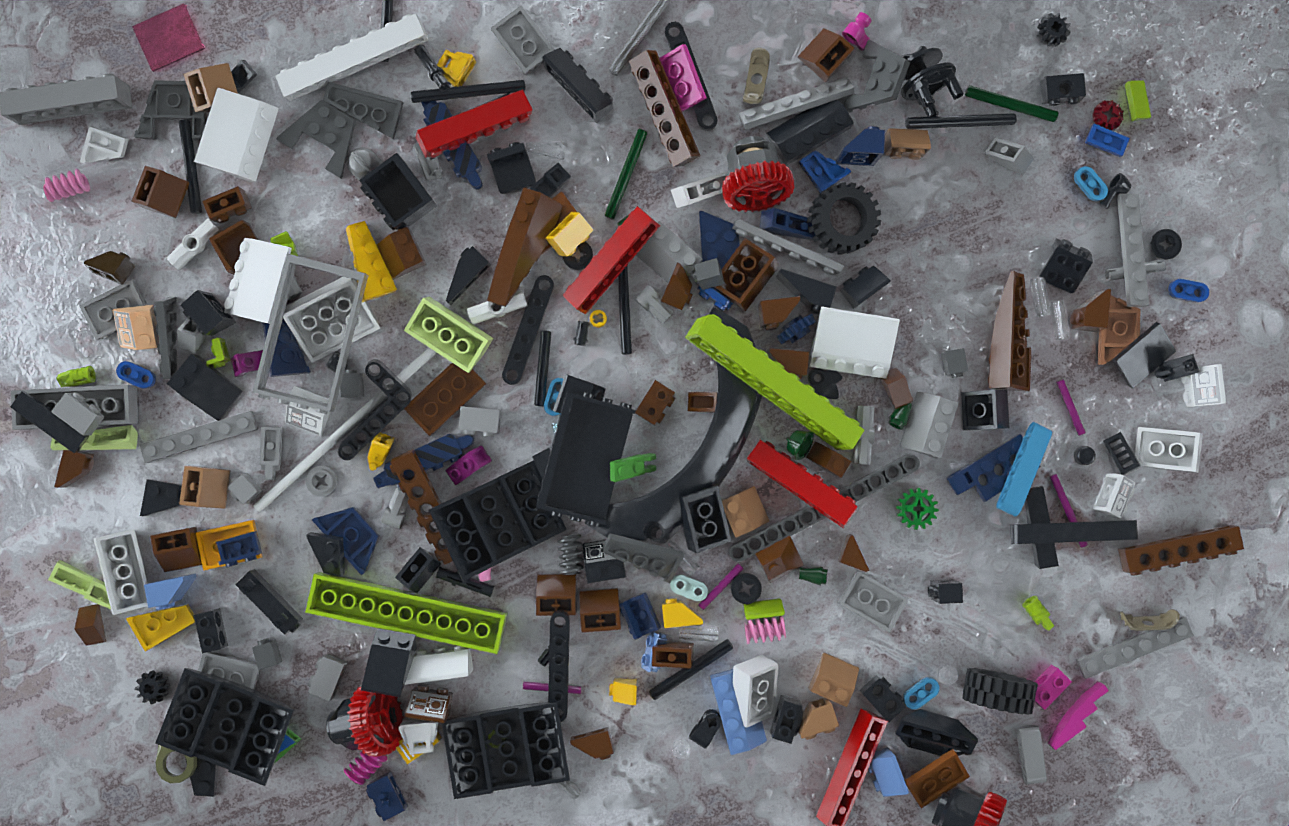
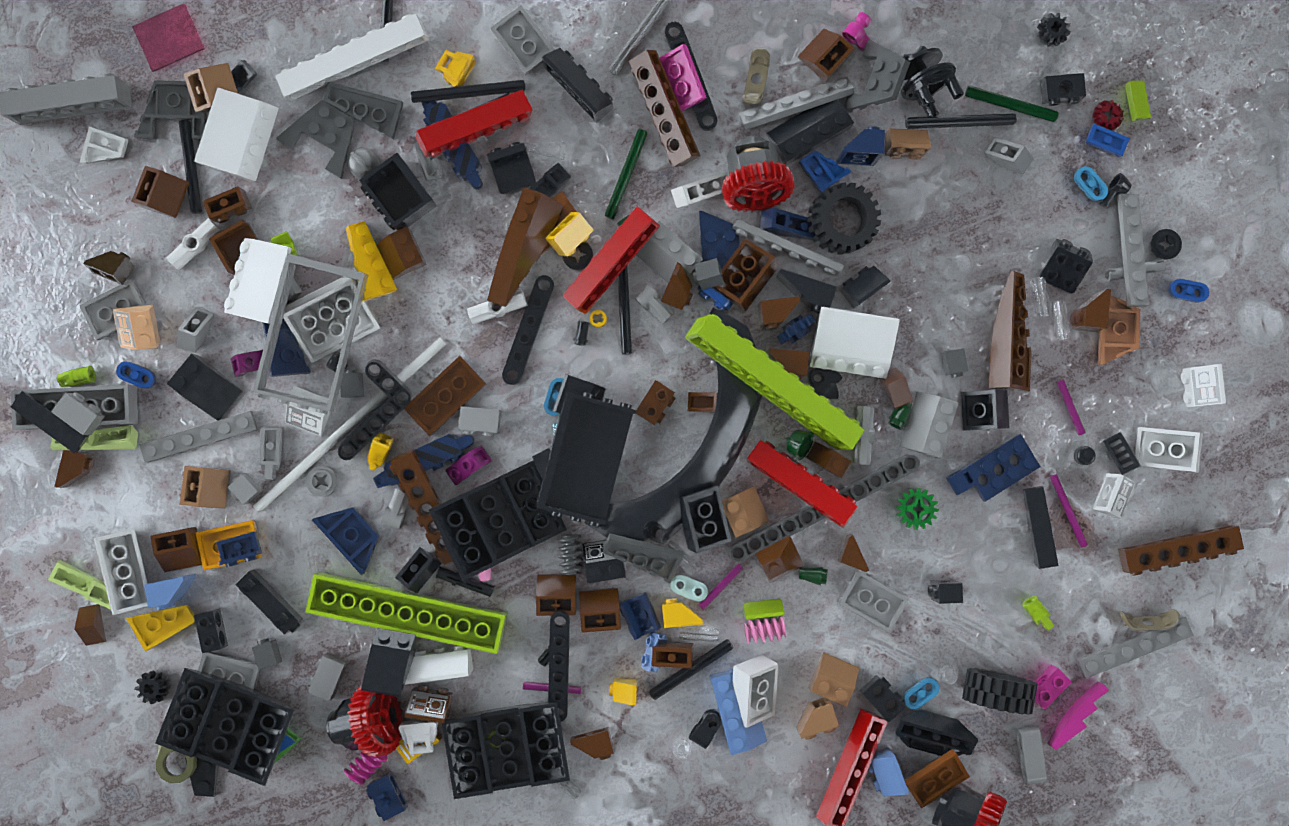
(66, 185): bright pink piece -> none
(160, 496): black wing -> none
(167, 336): dark grey wing -> none
(207, 313): black slope -> none
(221, 352): lime bracket -> none
(329, 552): black wing -> none
(435, 73): black pin -> none
(448, 334): yellowish green slope -> none
(468, 270): black slope -> none
(542, 370): black axle -> none
(631, 466): bright green hinge -> none
(743, 597): black gear -> none
(787, 719): black brick -> none
(1024, 469): dark azure beam -> none
(1073, 532): black beam -> none
(1144, 355): tile -> none
(1177, 368): black hinge -> none

